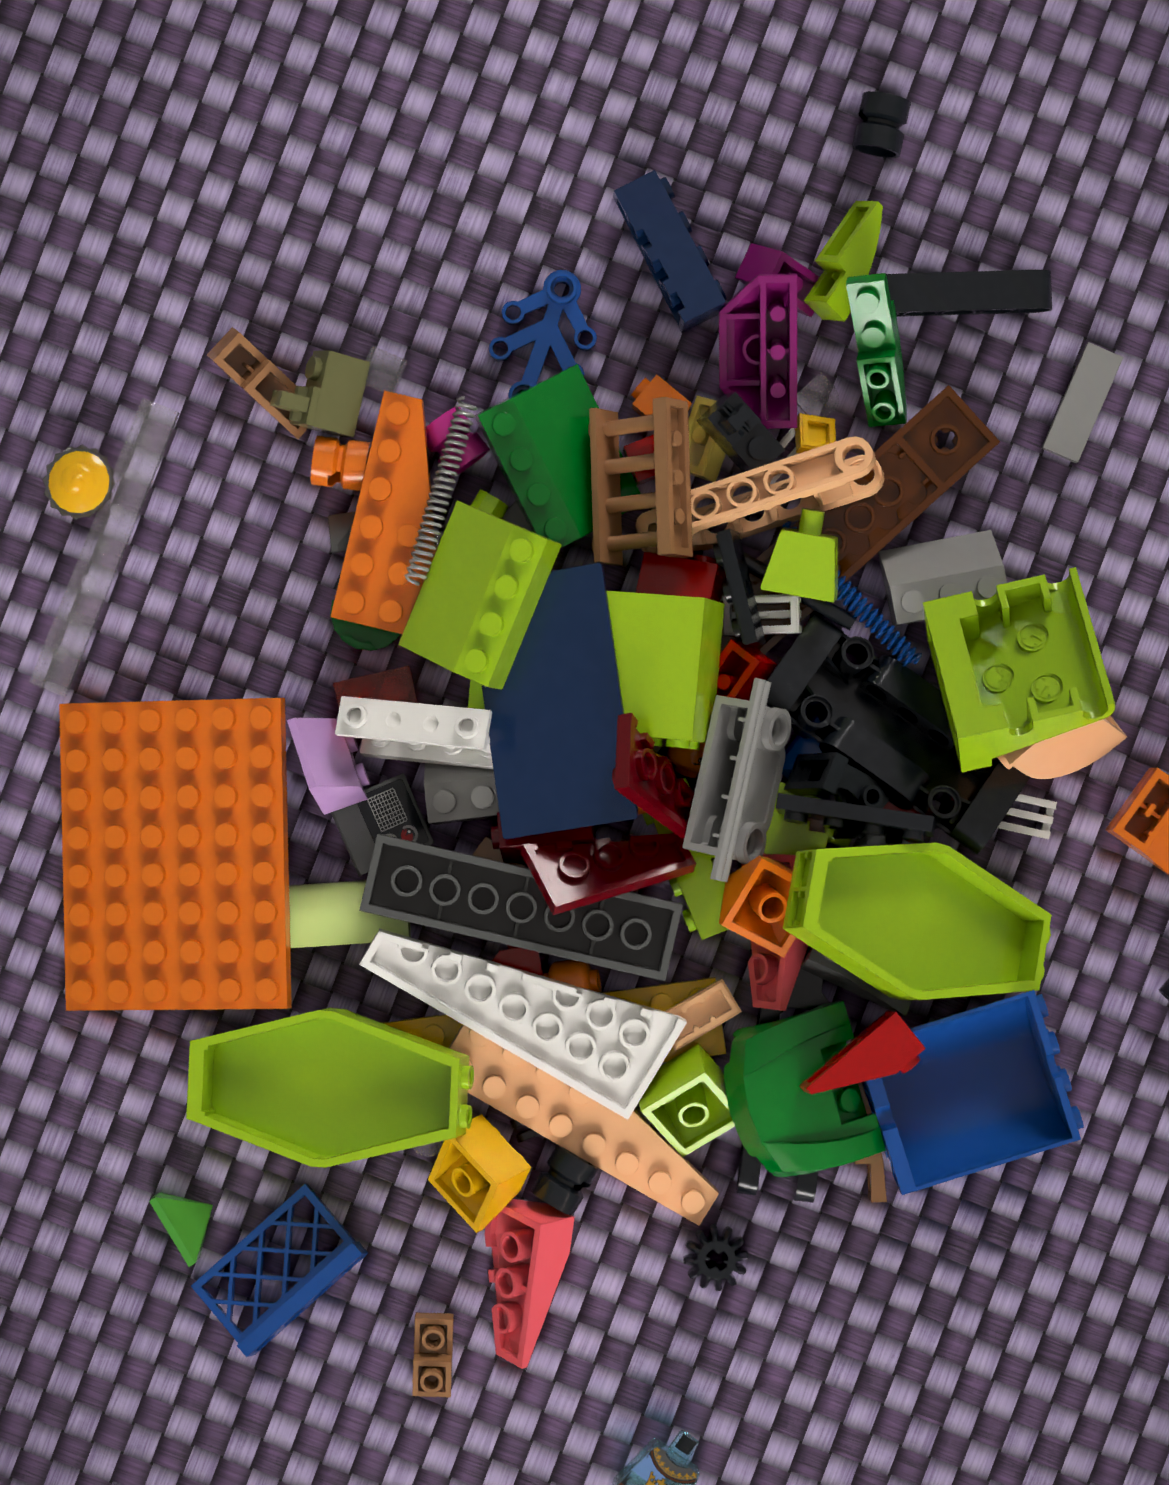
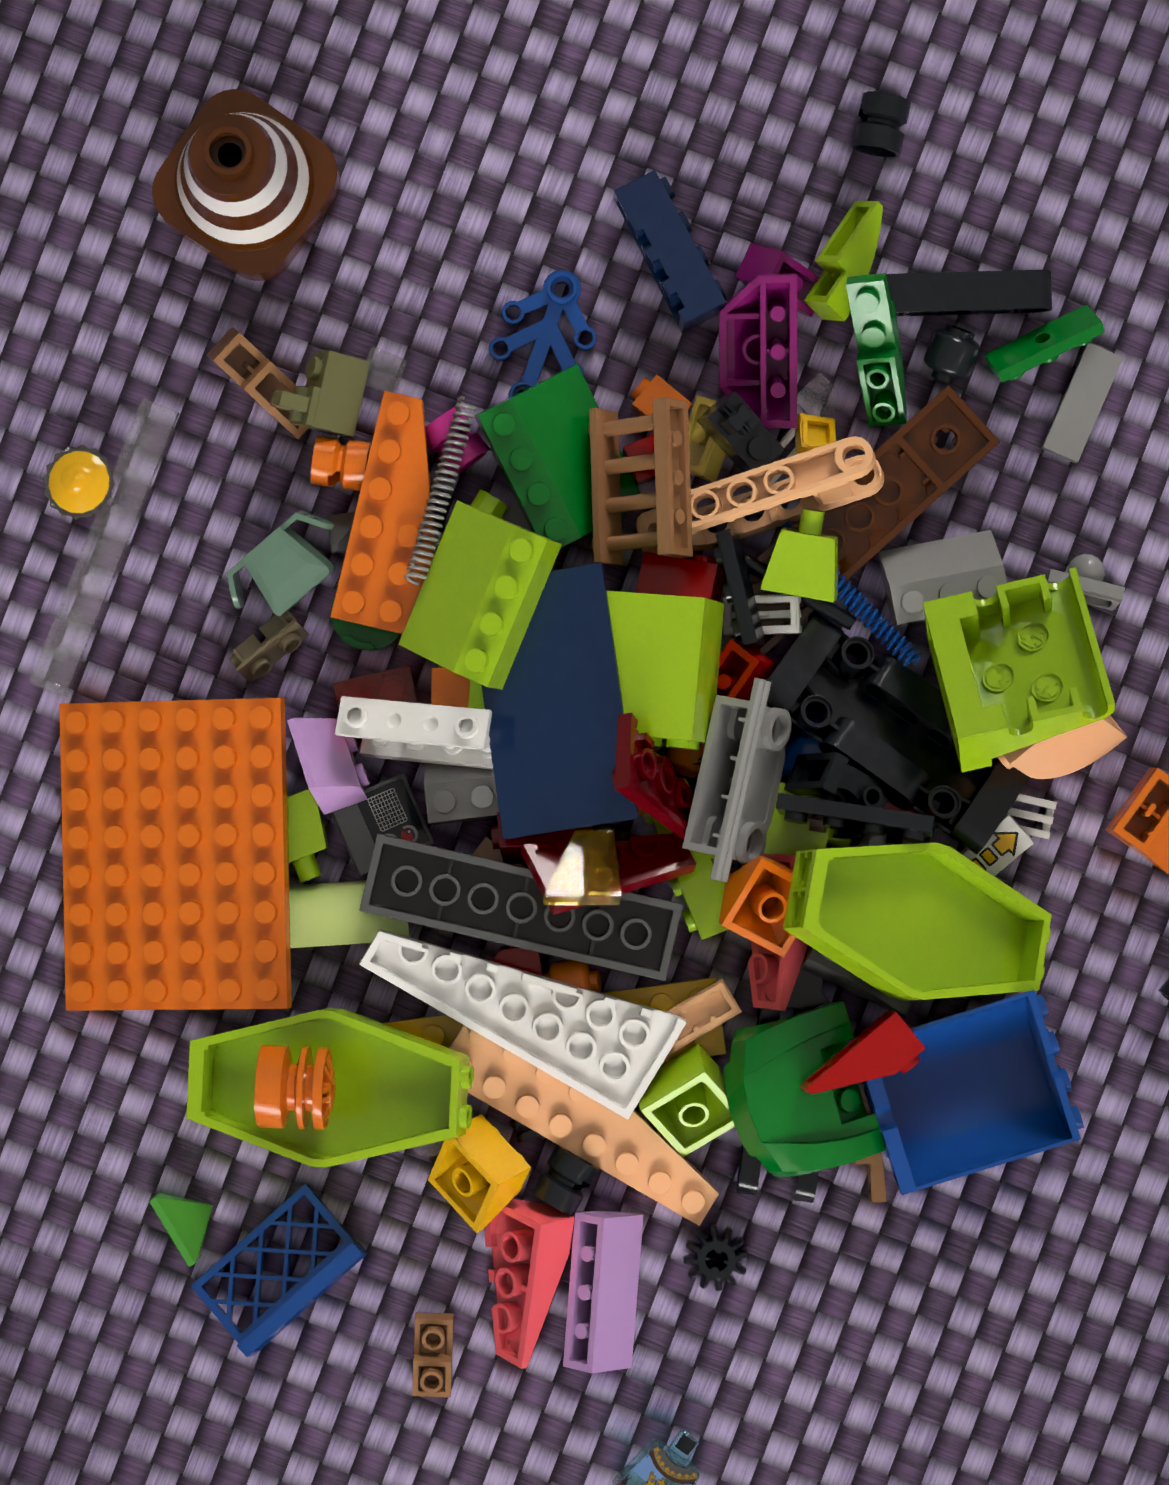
(256, 659): none -> dark tan hinge
(262, 207): none -> reddish brown cone
(283, 566): none -> sand green piece
(293, 1087): none -> orange wheel
(305, 834): none -> lime torso
(449, 688): none -> orange brick
(586, 871): none -> clear yellow wing
(603, 1291): none -> lavender brick
(951, 353): none -> black head
(1002, 848): none -> white tile
(1044, 344): none -> green tile
(1091, 576): none -> light grey tile

